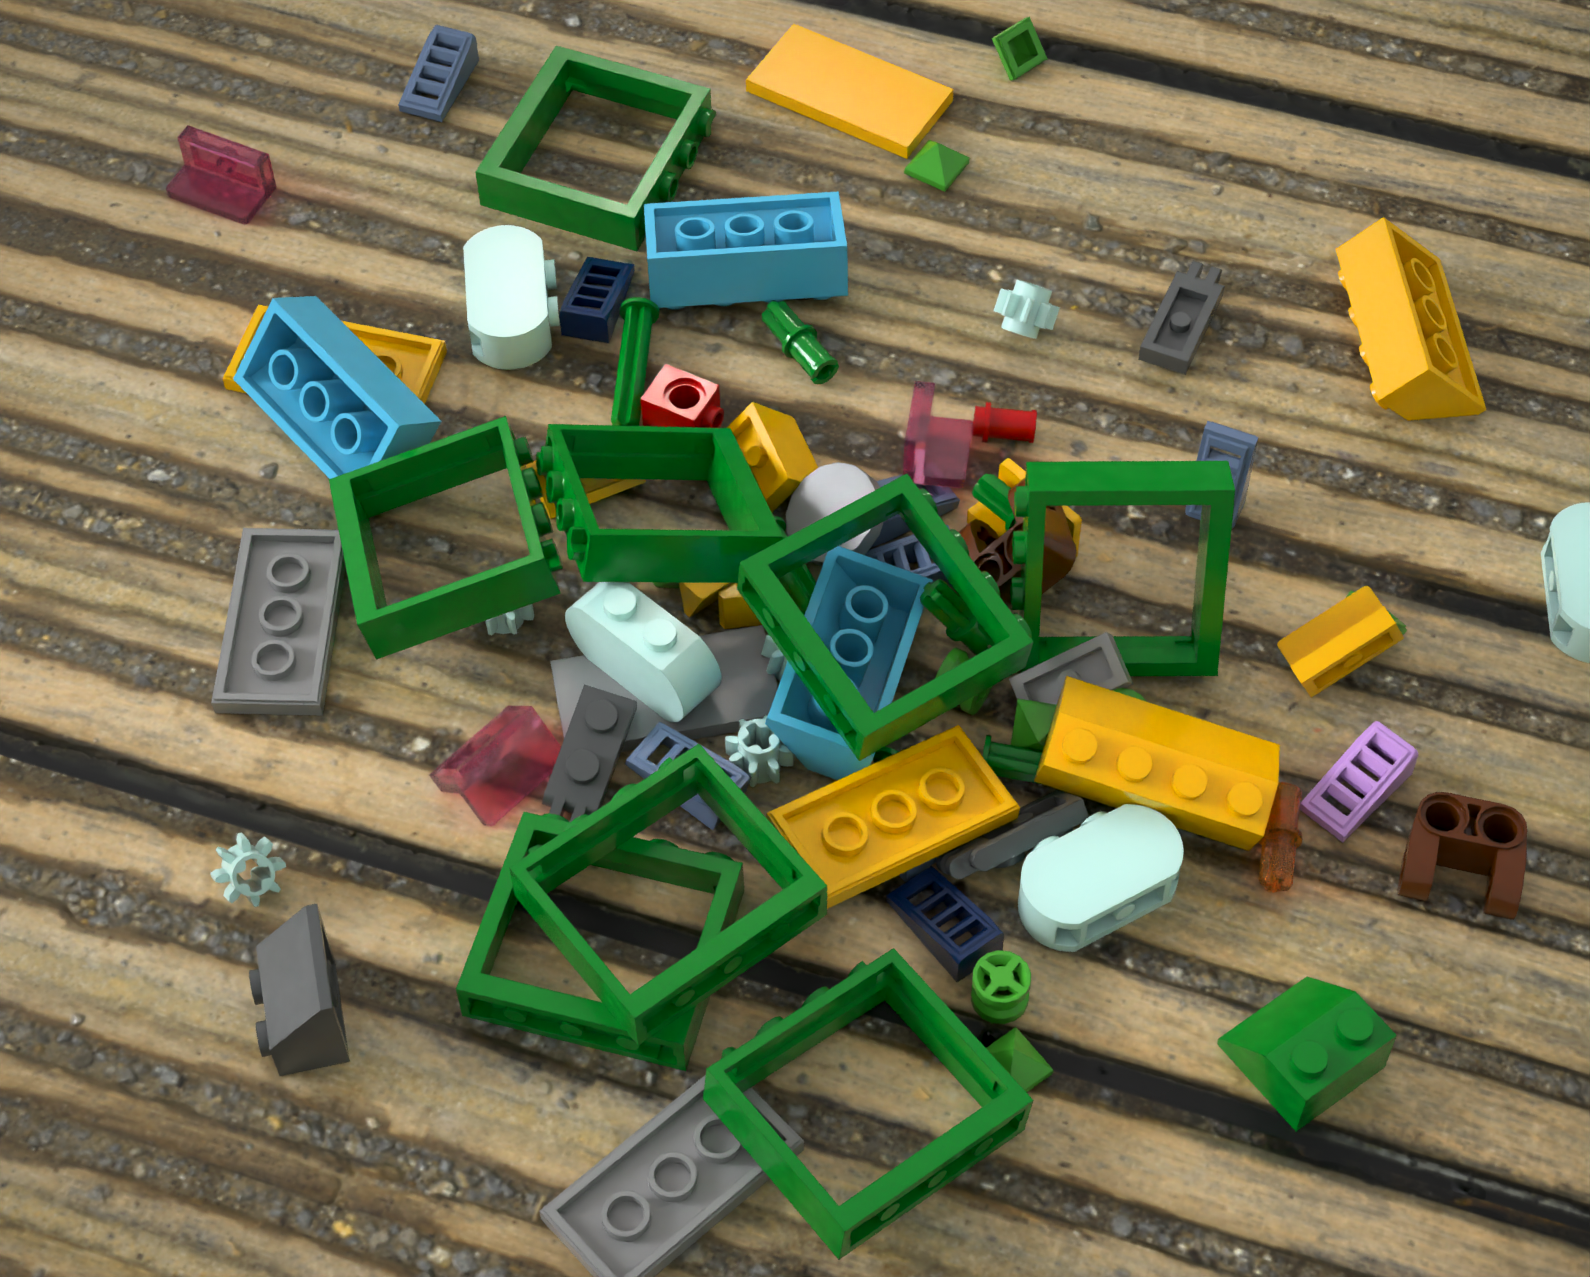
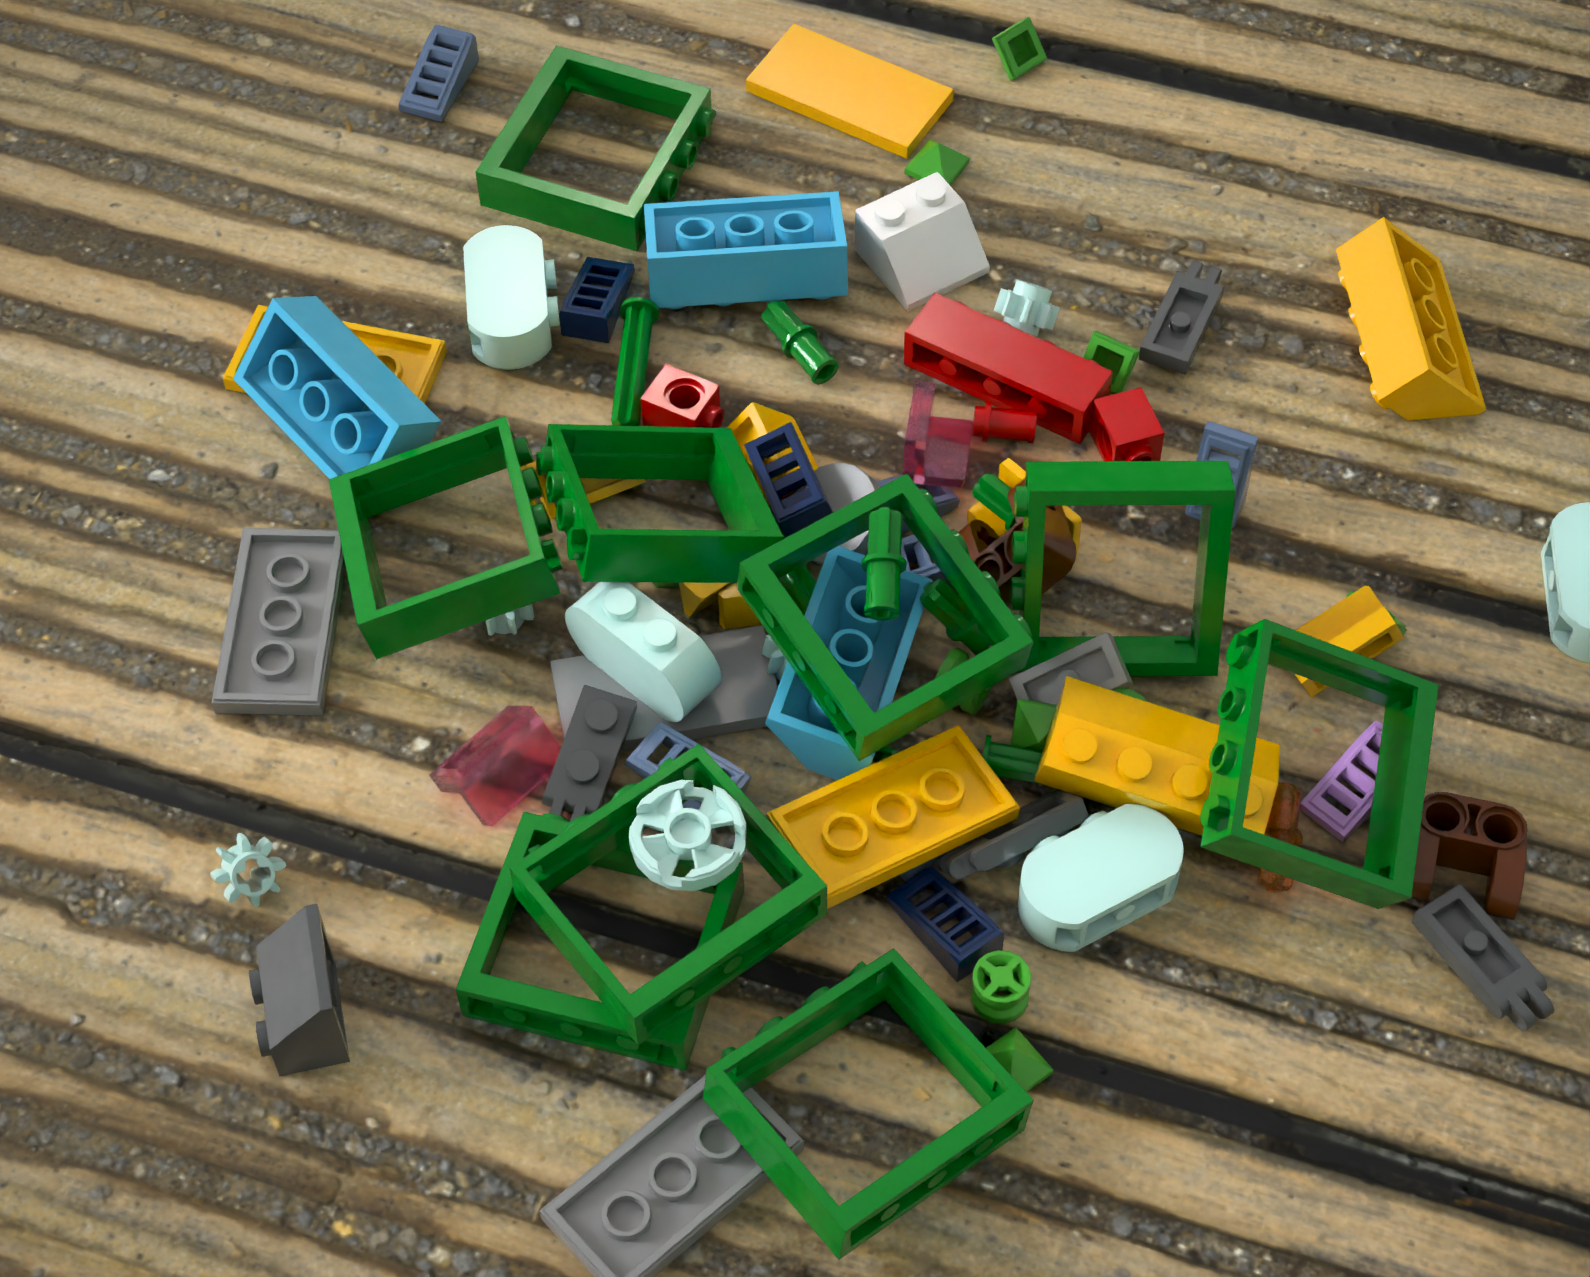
(222, 176): clear pink panel -> none
(686, 835): none -> light aqua piece
(758, 751): light aqua gear -> none
(802, 507): none -> dark blue slope
(883, 565): none -> green axle
(920, 241): none -> white slope
(1005, 366): none -> red brick
(1113, 356): none -> bright green slope
(1126, 427): none -> red brick
(1309, 1048): green slope -> none
(1399, 775): none -> green window
(1484, 958): none -> dark grey hinge

